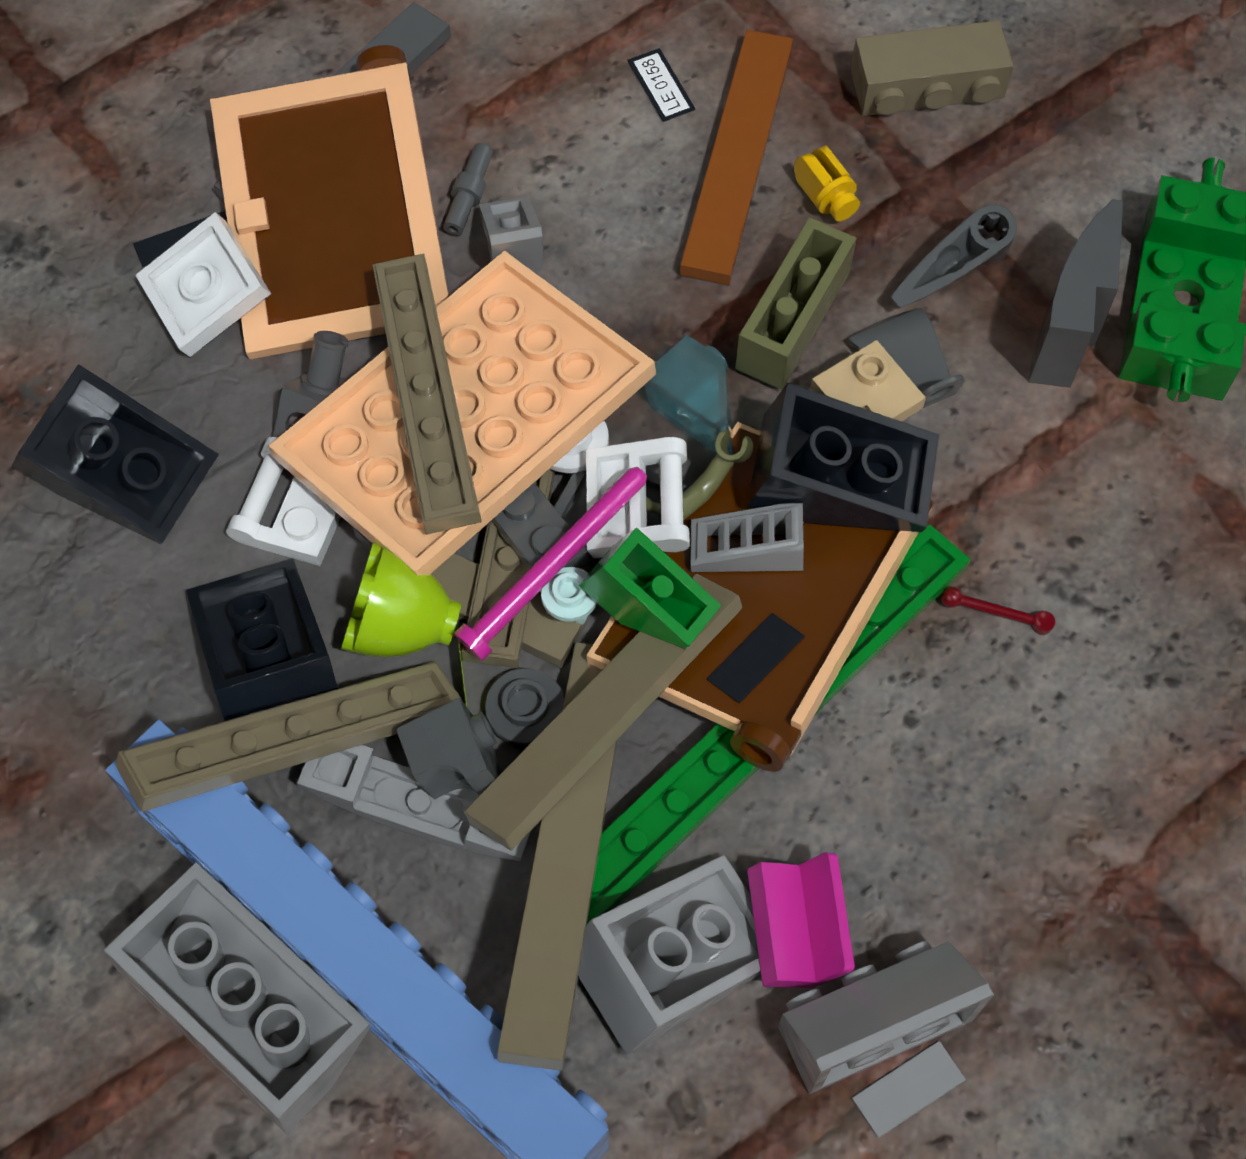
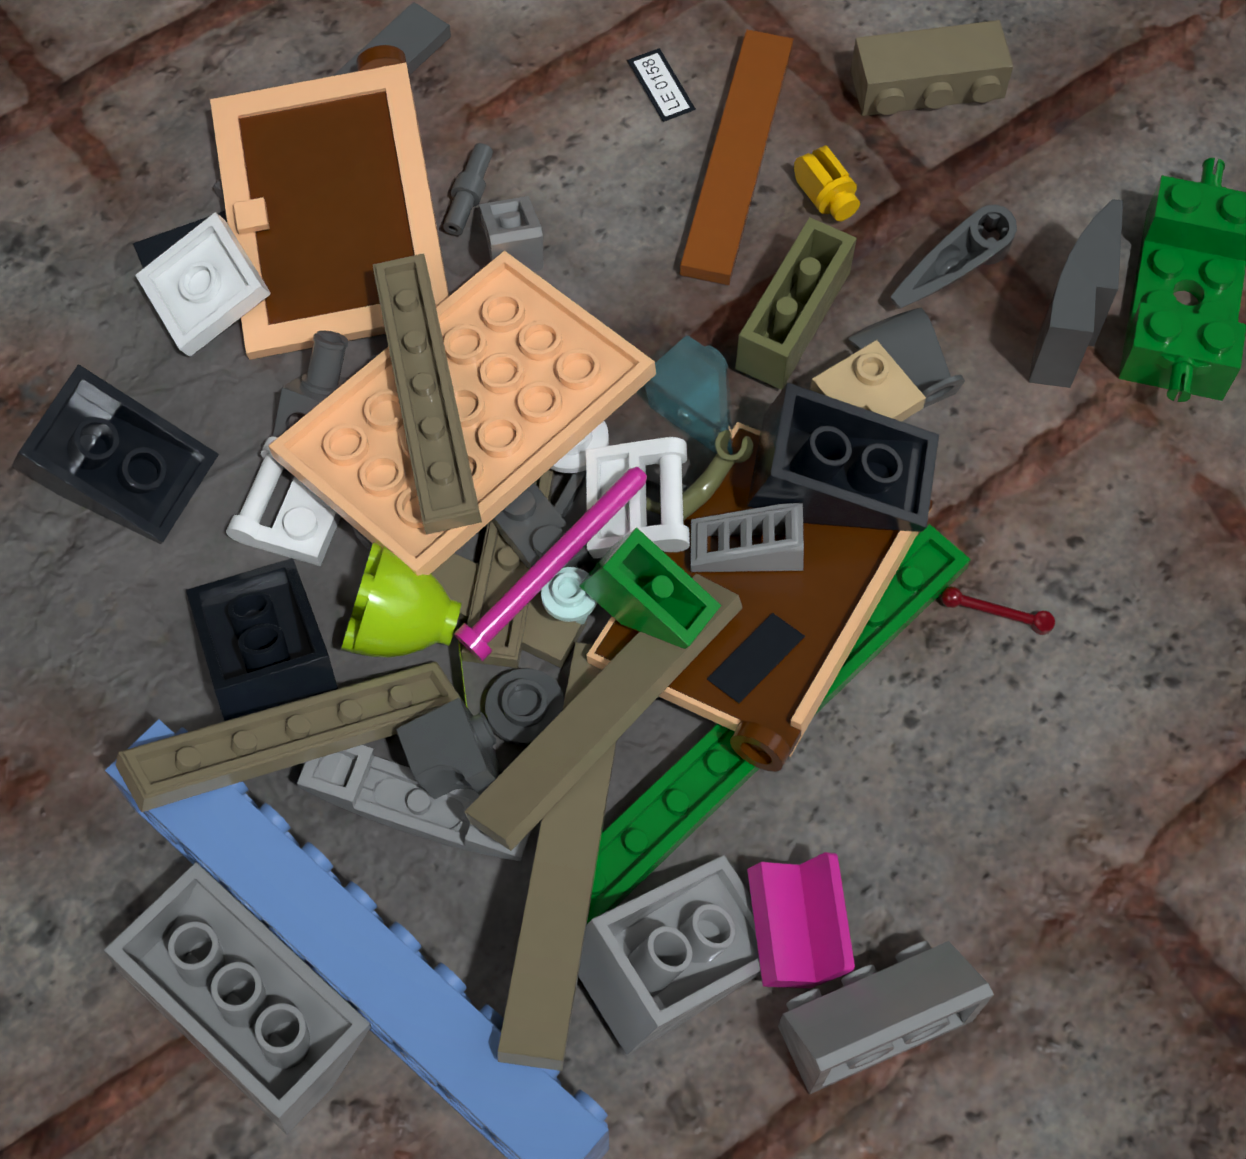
(908, 1089): light grey sticker -> none

